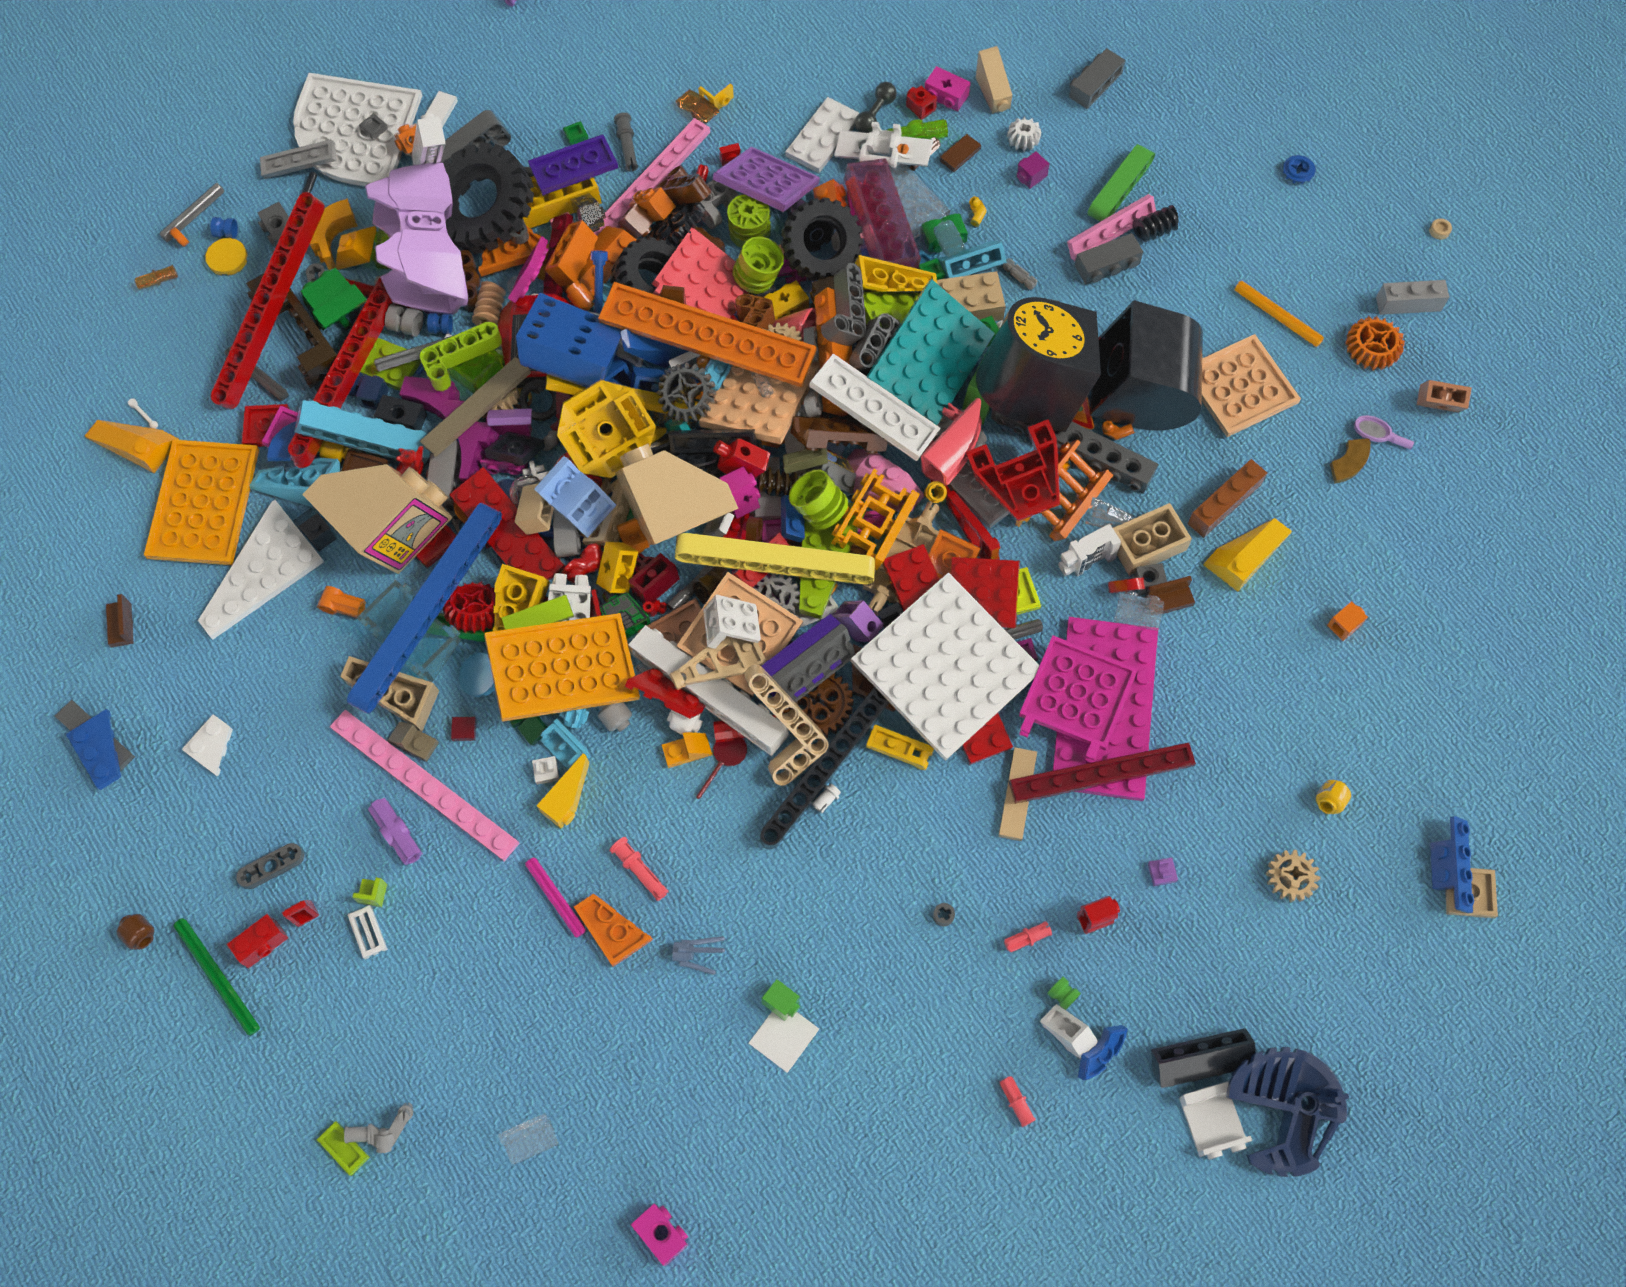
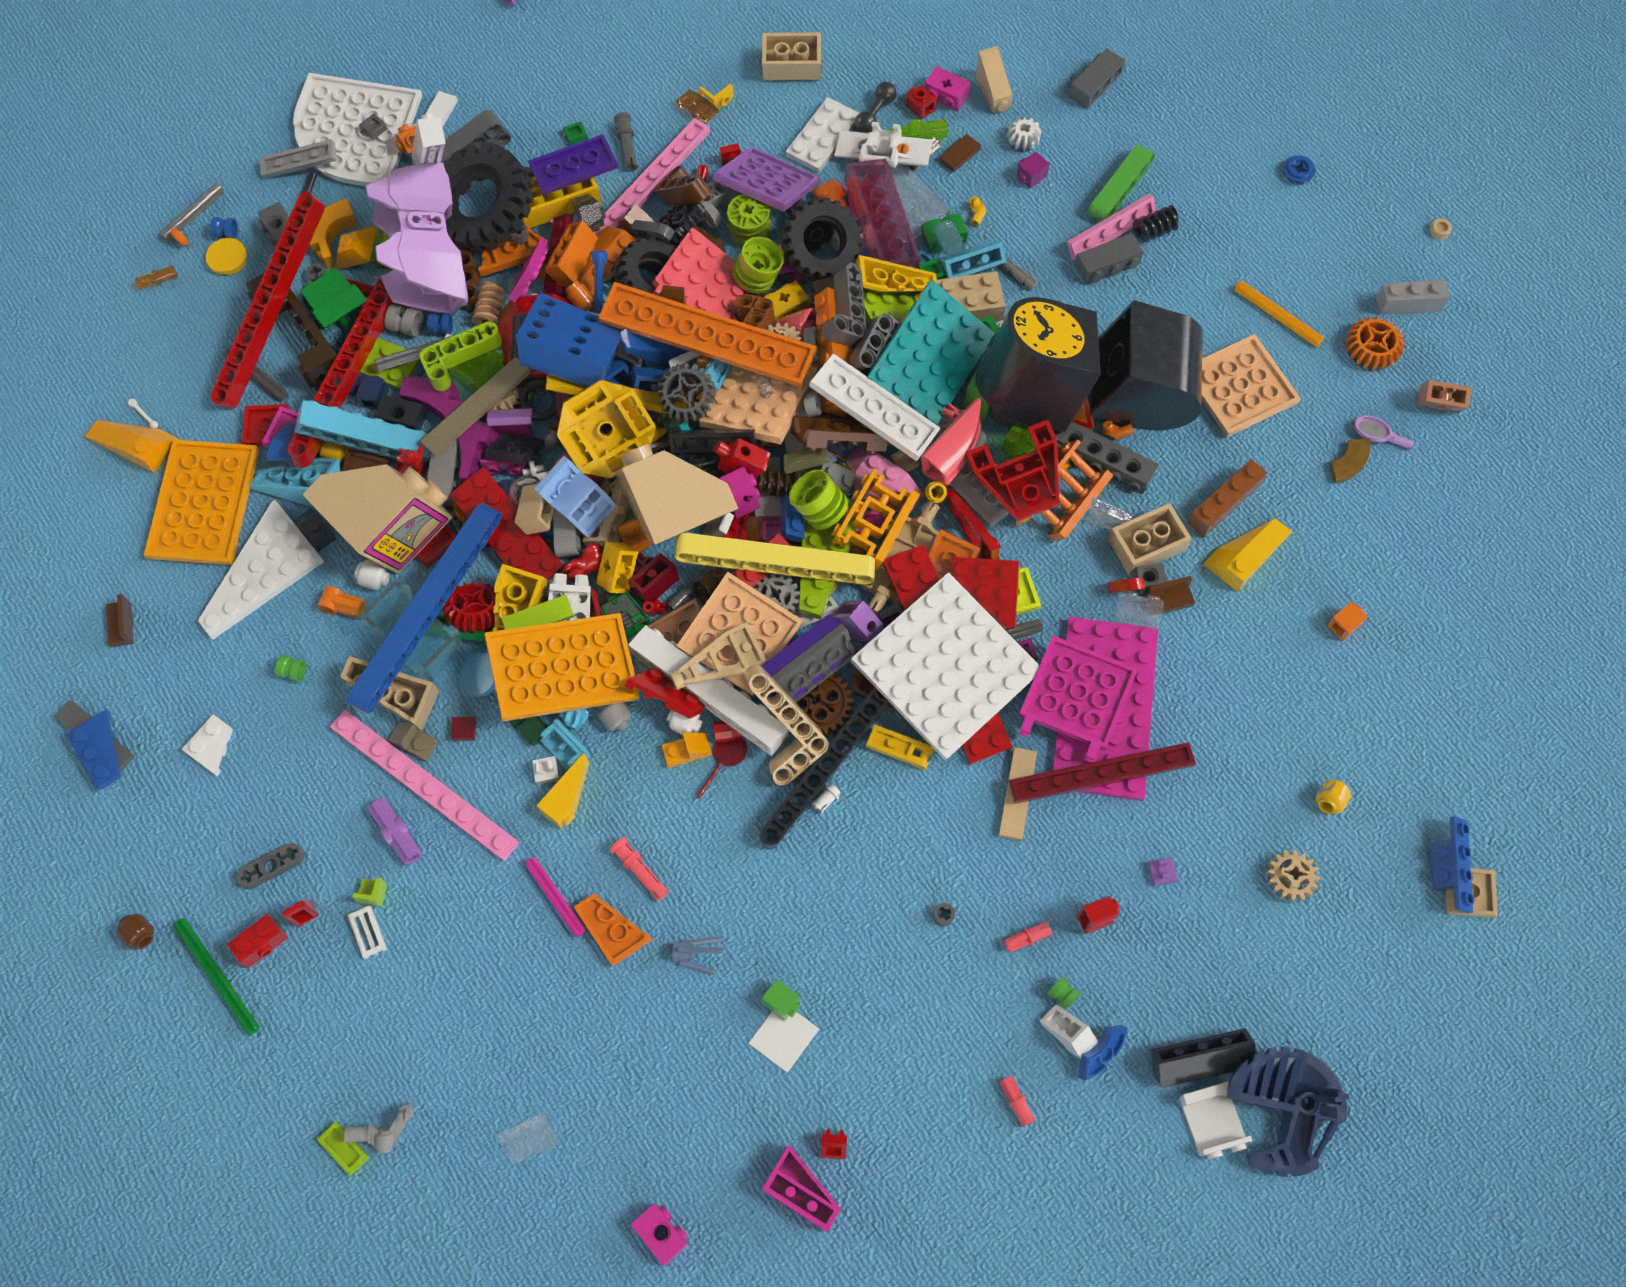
(290, 668): none -> bright green wheel
(371, 575): none -> white head
(649, 229): none -> dark grey beam
(654, 203): orange brick -> none
(730, 618): white bracket -> none
(791, 56): none -> tan brick
(801, 1192): none -> dark pink wedge
(834, 1145): none -> red tile
(904, 461): none -> tan plate
(1017, 442): none -> clear neon green brick
(1089, 550): white hips -> none

